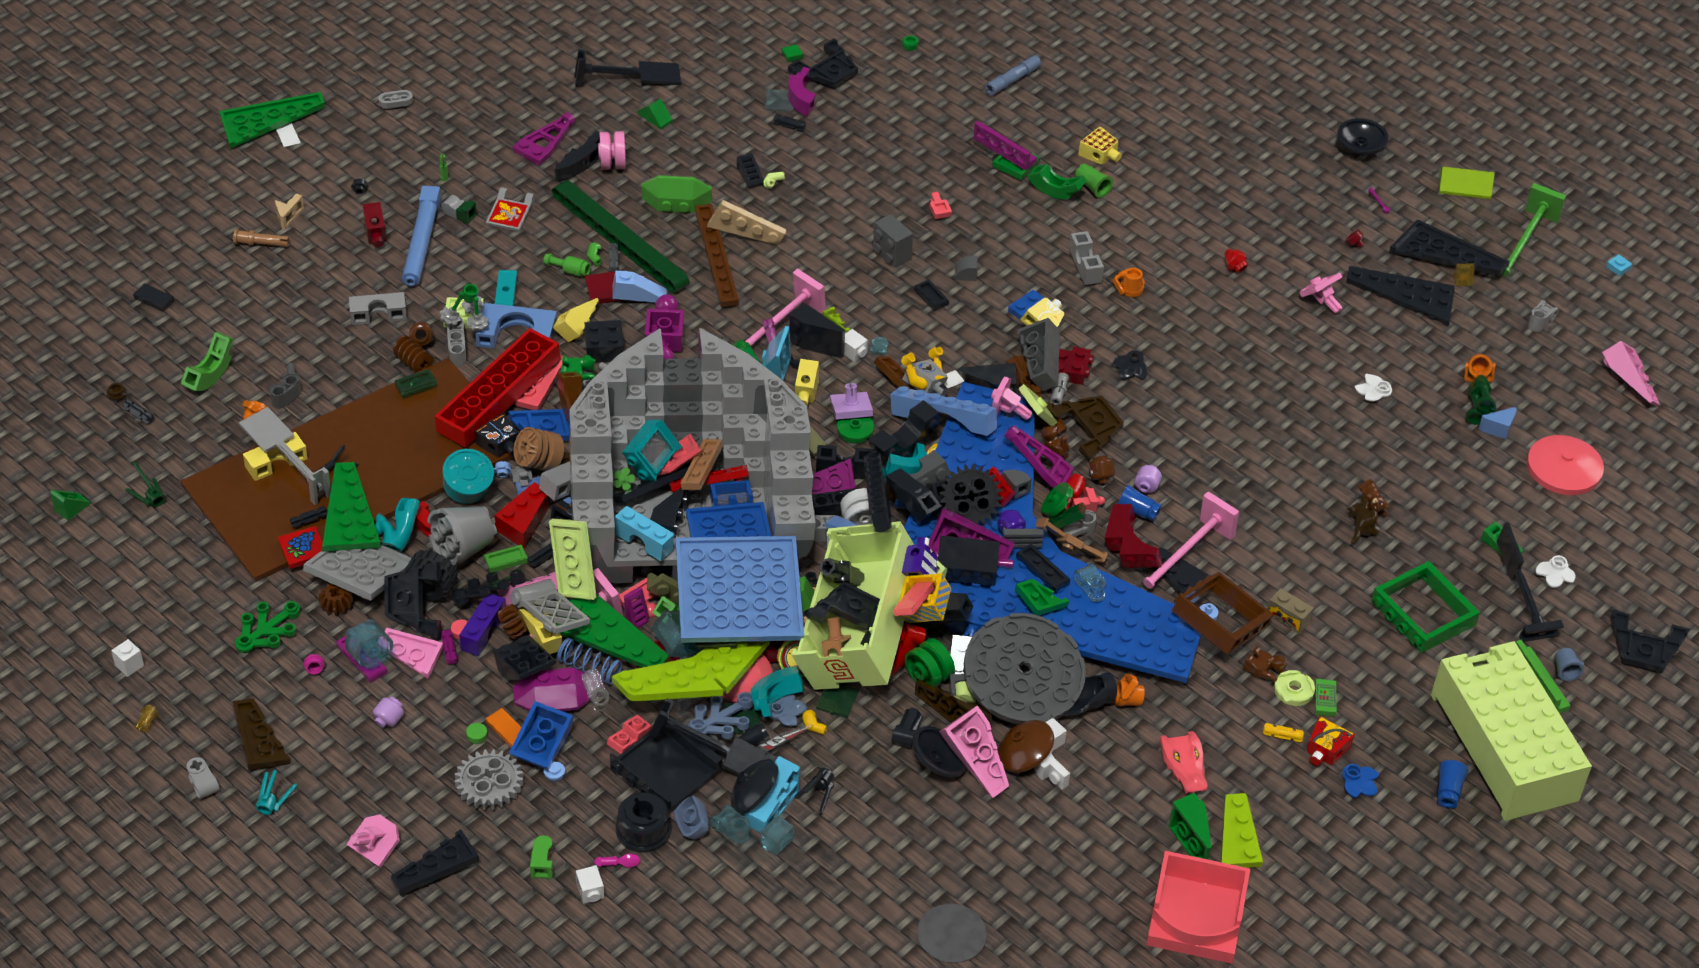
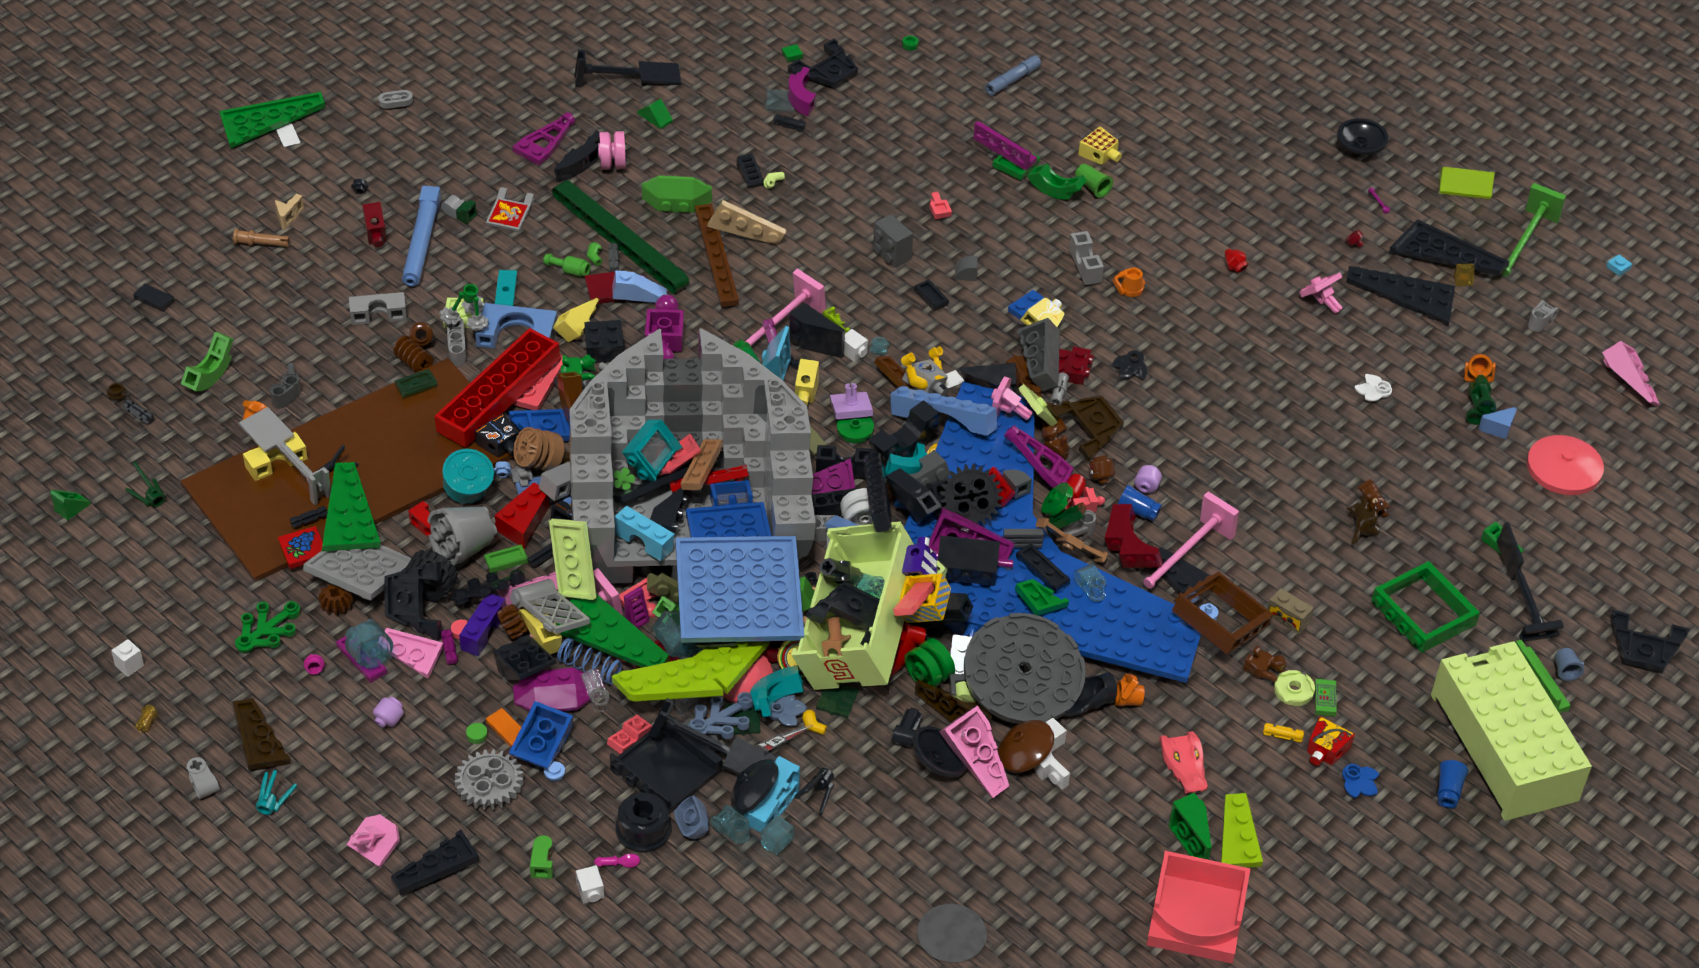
(405, 518): teal piece -> none
(443, 168): bright green piece -> none
(756, 735): black cone -> none
(871, 584): none -> clear light blue piece
(1011, 520): dark purple head -> none
(1556, 571): white plate -> none

